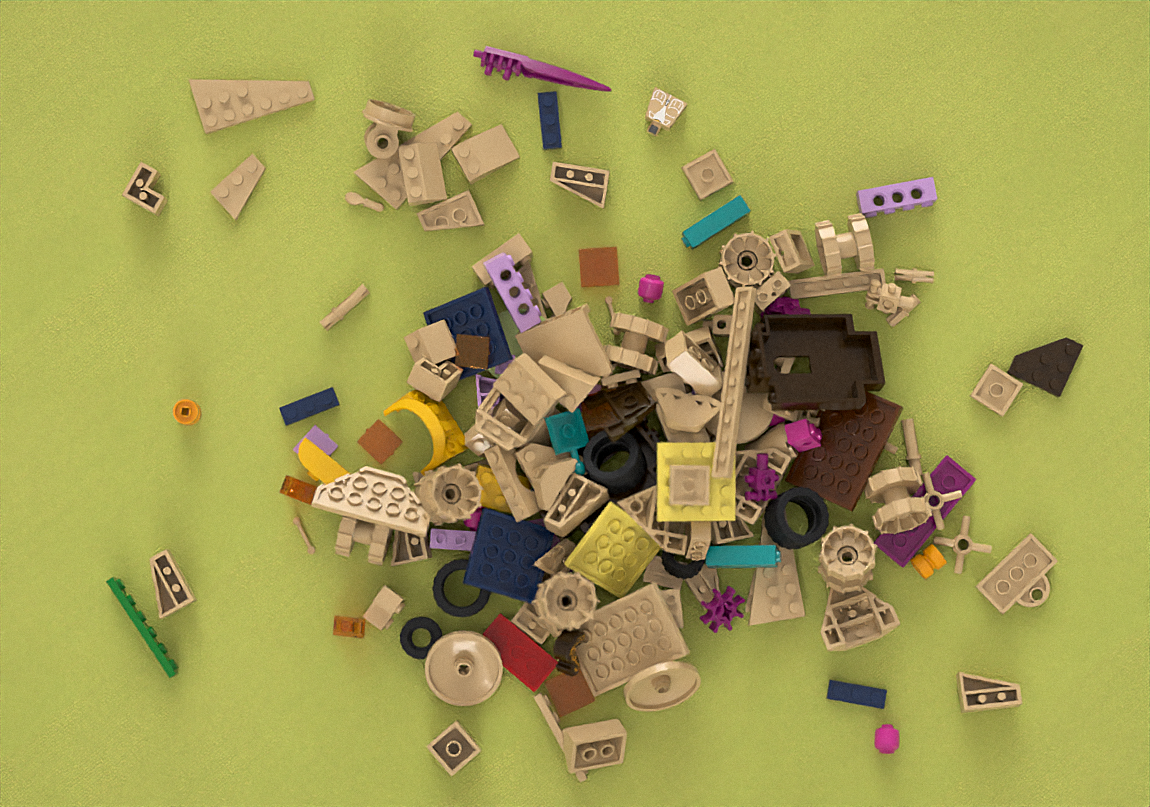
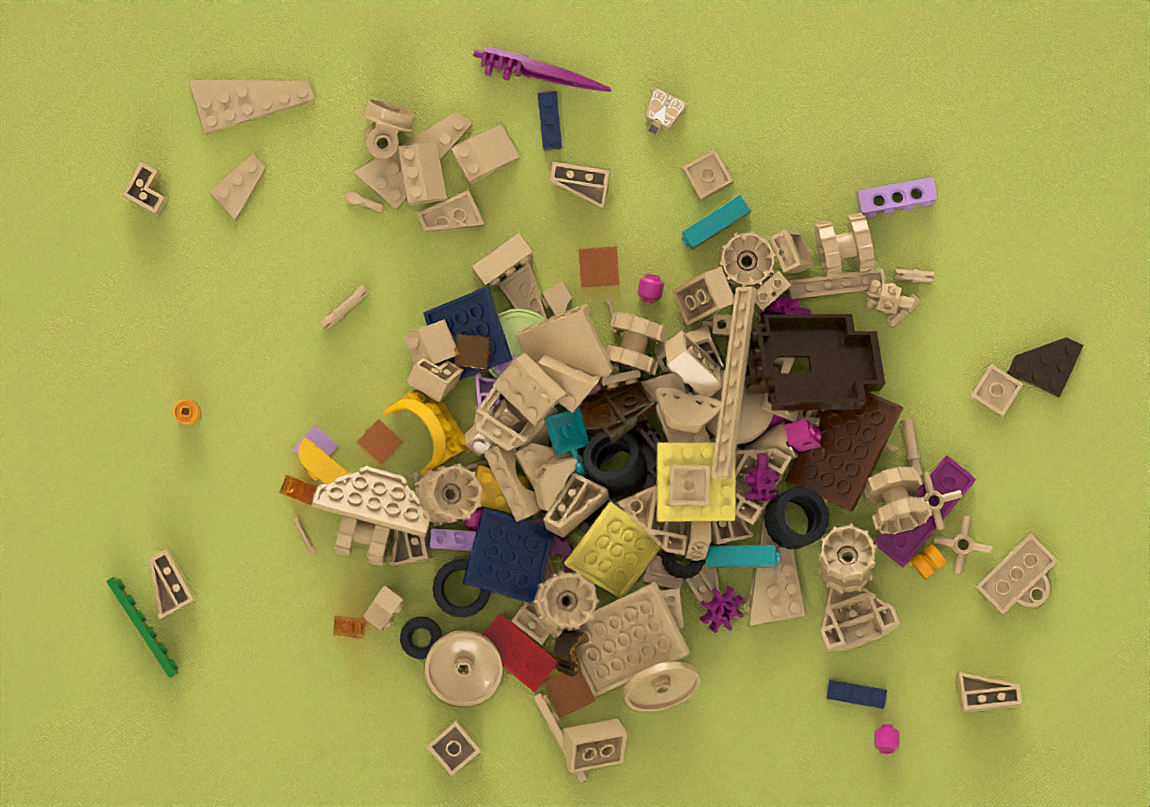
(309, 406): dark blue plate -> none
(494, 268): lavender brick -> none
(554, 560): tan wing -> none

